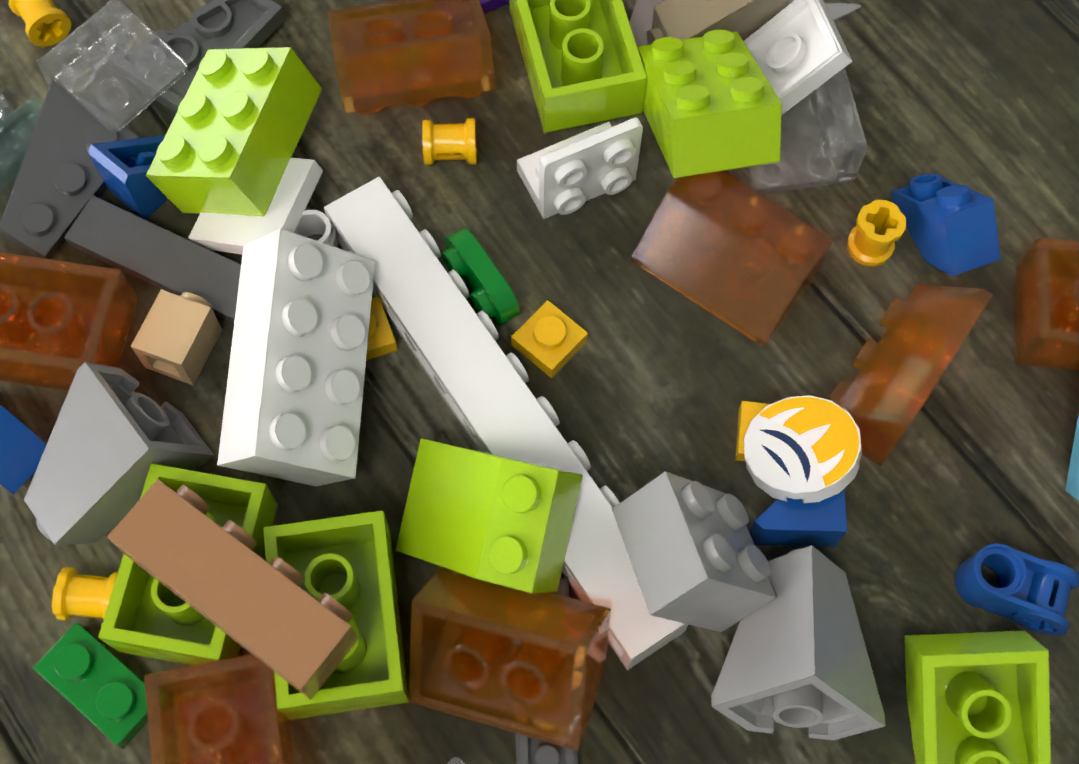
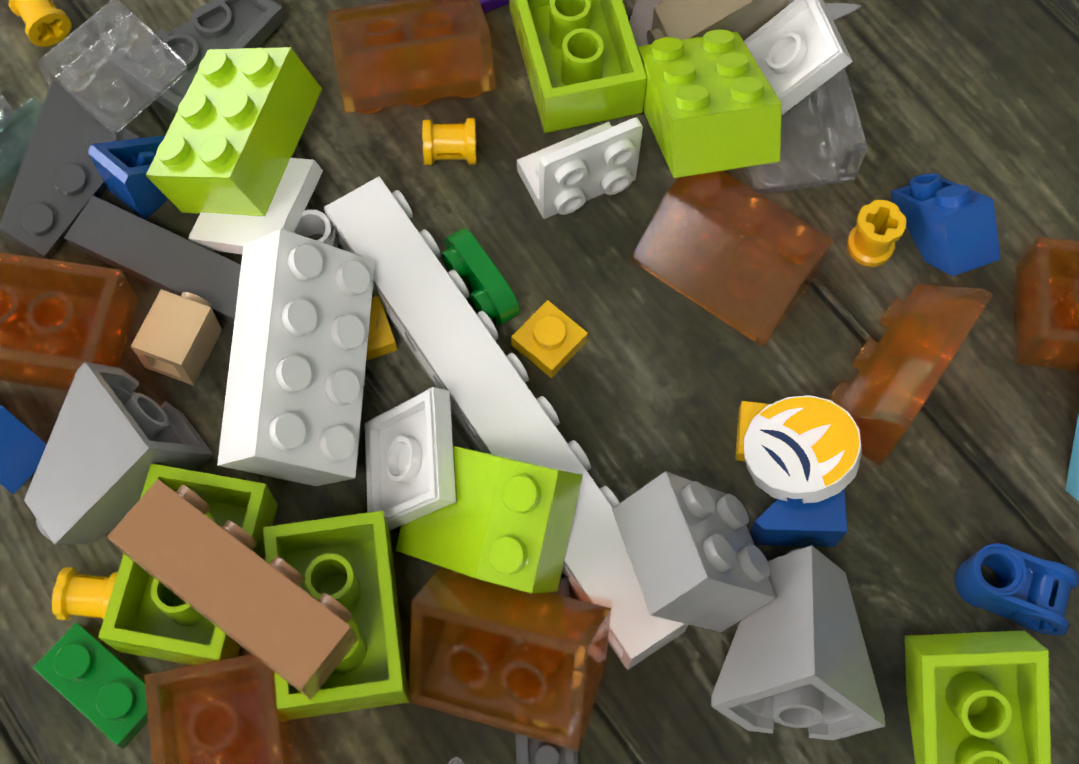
(411, 458): none -> white tile

